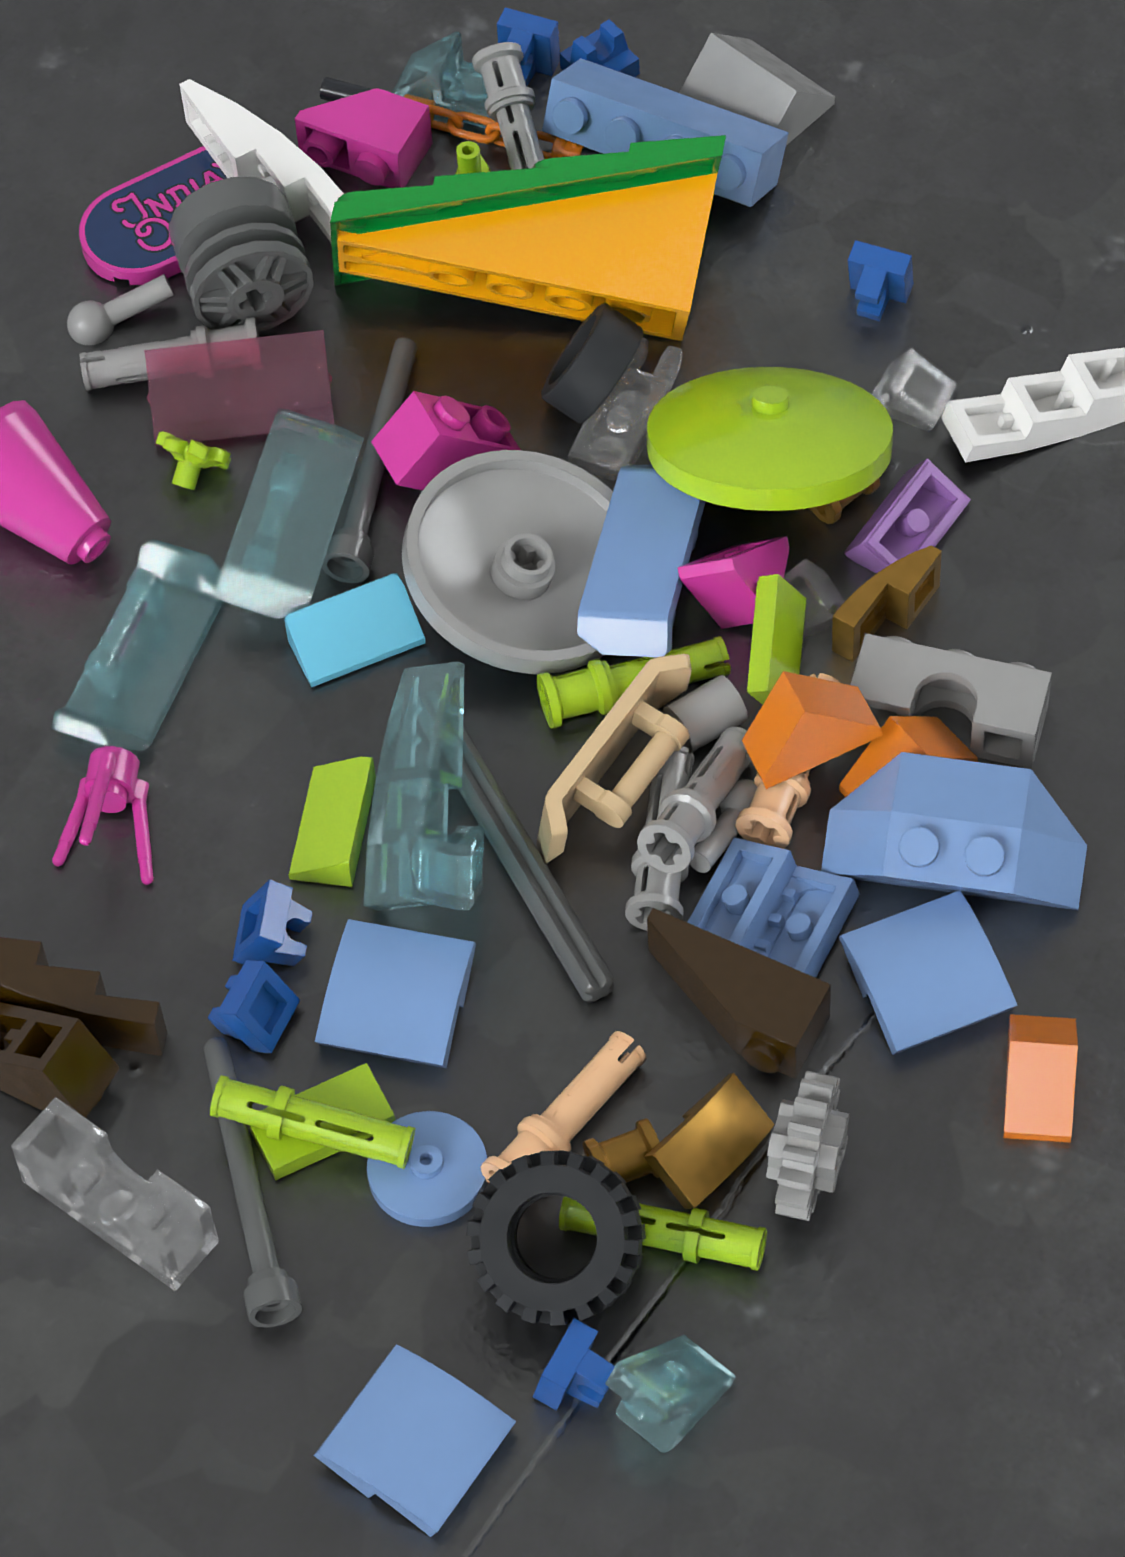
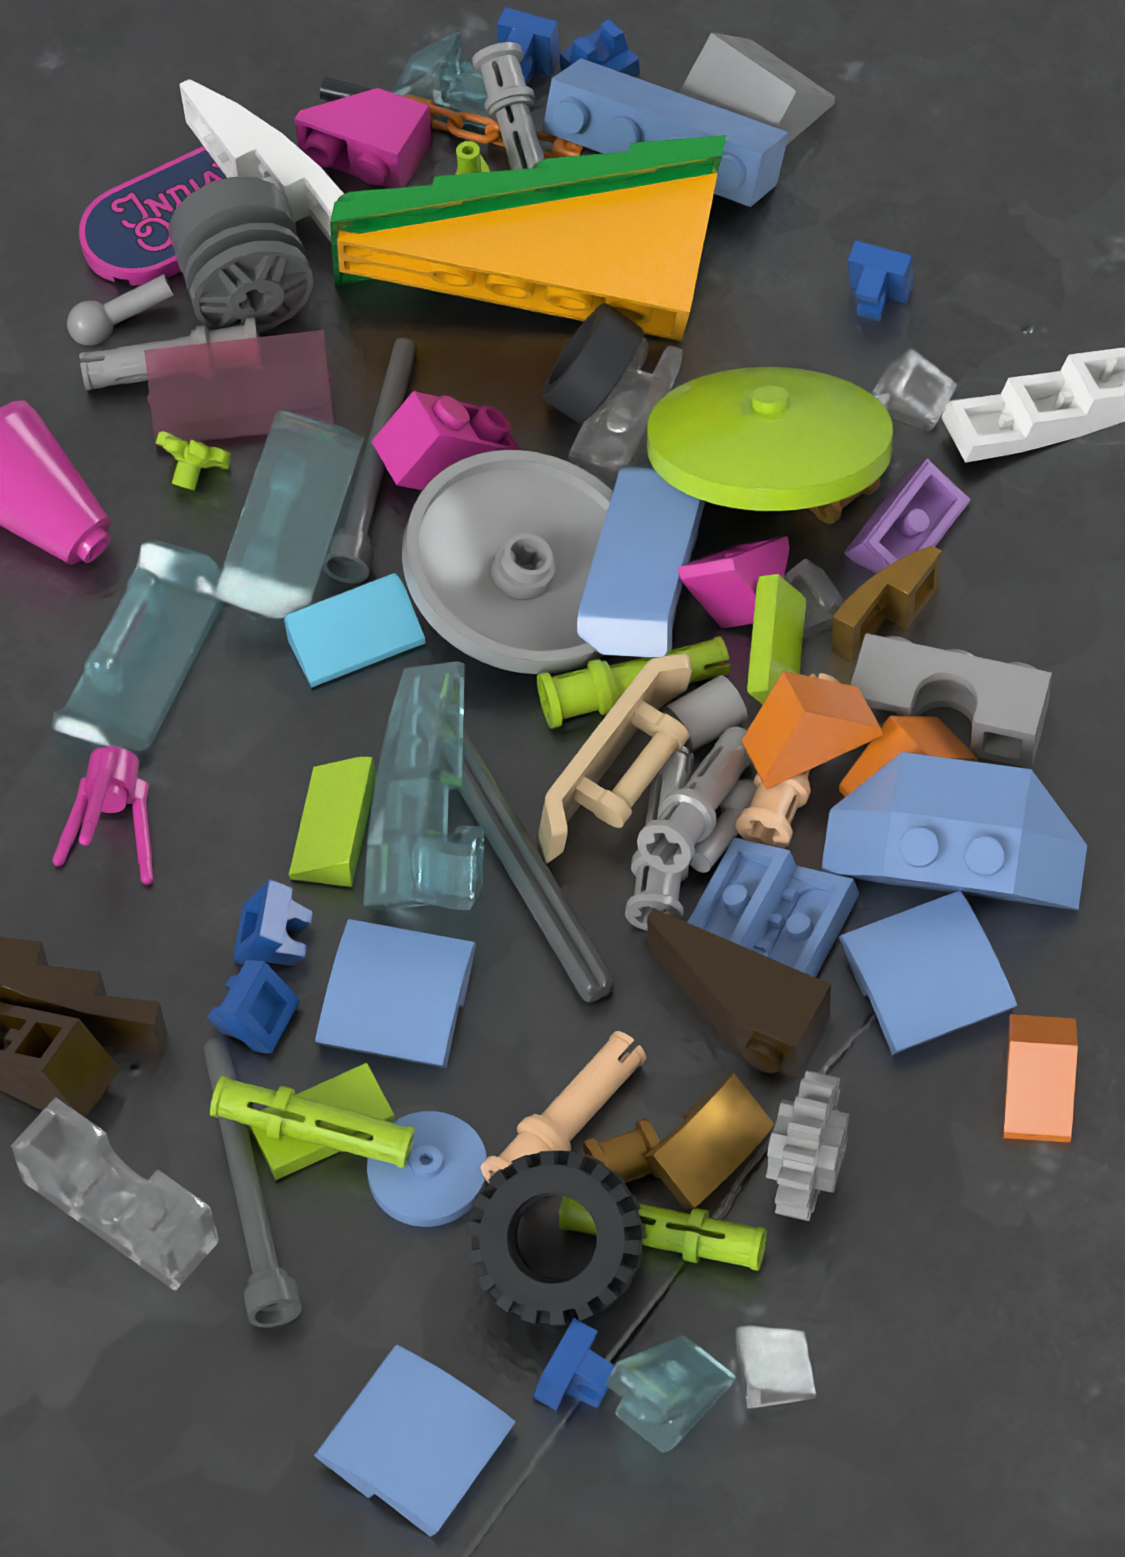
(773, 1366): none -> clear slope

